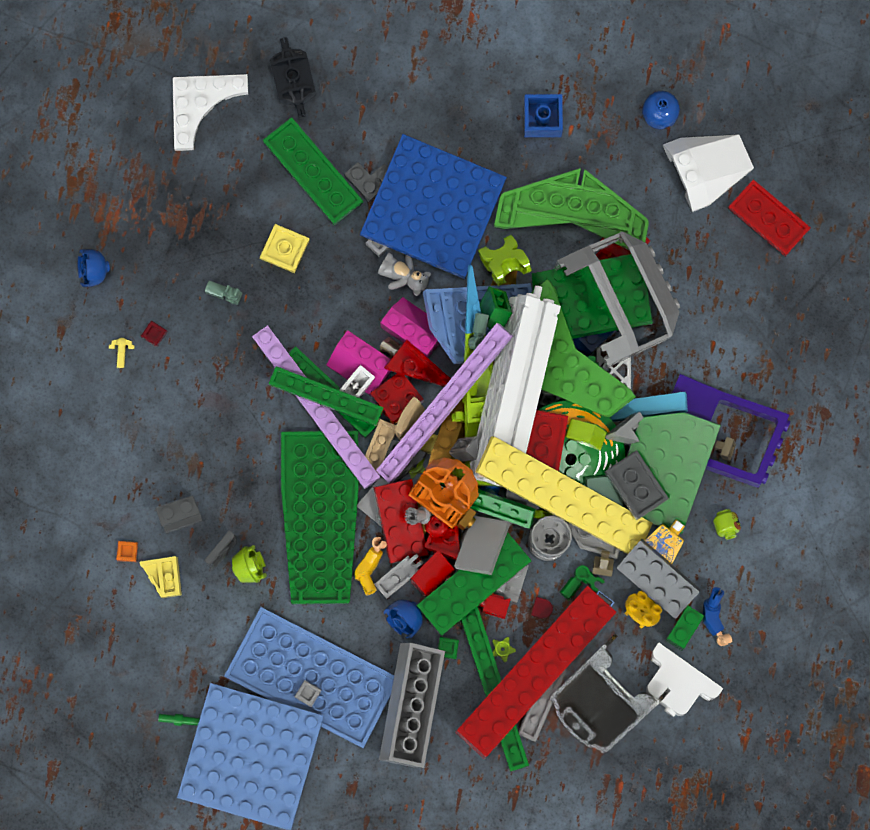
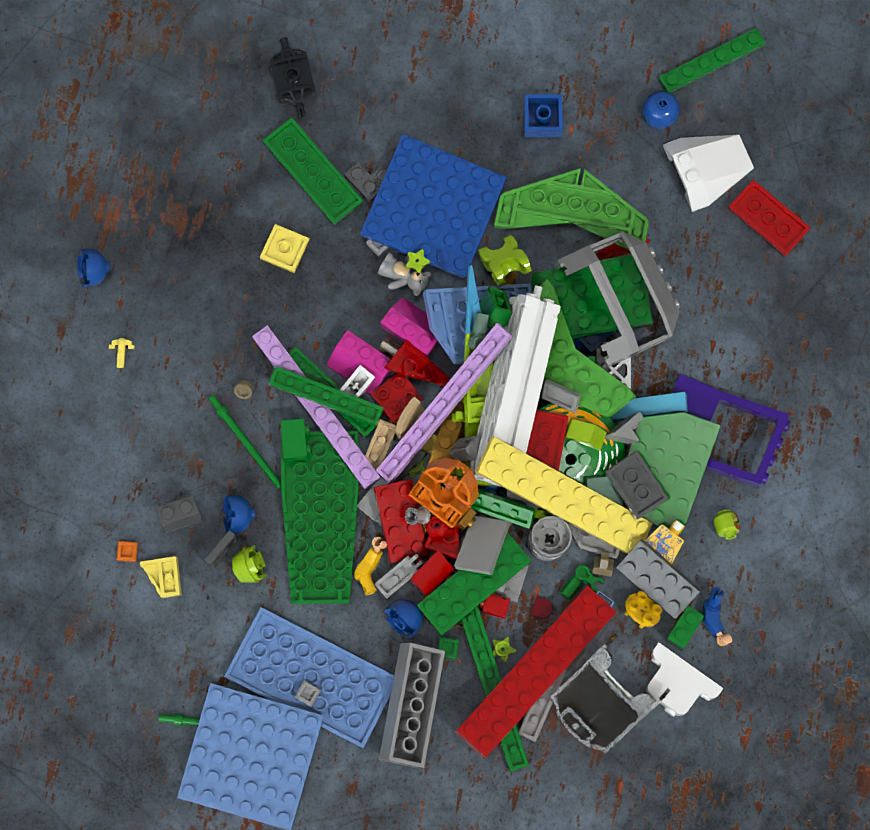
(154, 333): dark red tile -> none
(196, 98): white plate -> none
(223, 413): none -> green bar
(230, 294): sand green bar -> none
(237, 514): none -> blue cylinder
(243, 389): none -> dark tan tile
(294, 440): none -> green brick
(417, 265): none -> lime plate
(561, 396): none -> light grey tile
(711, 61): none -> green plate
(725, 448): dark tan tile -> none

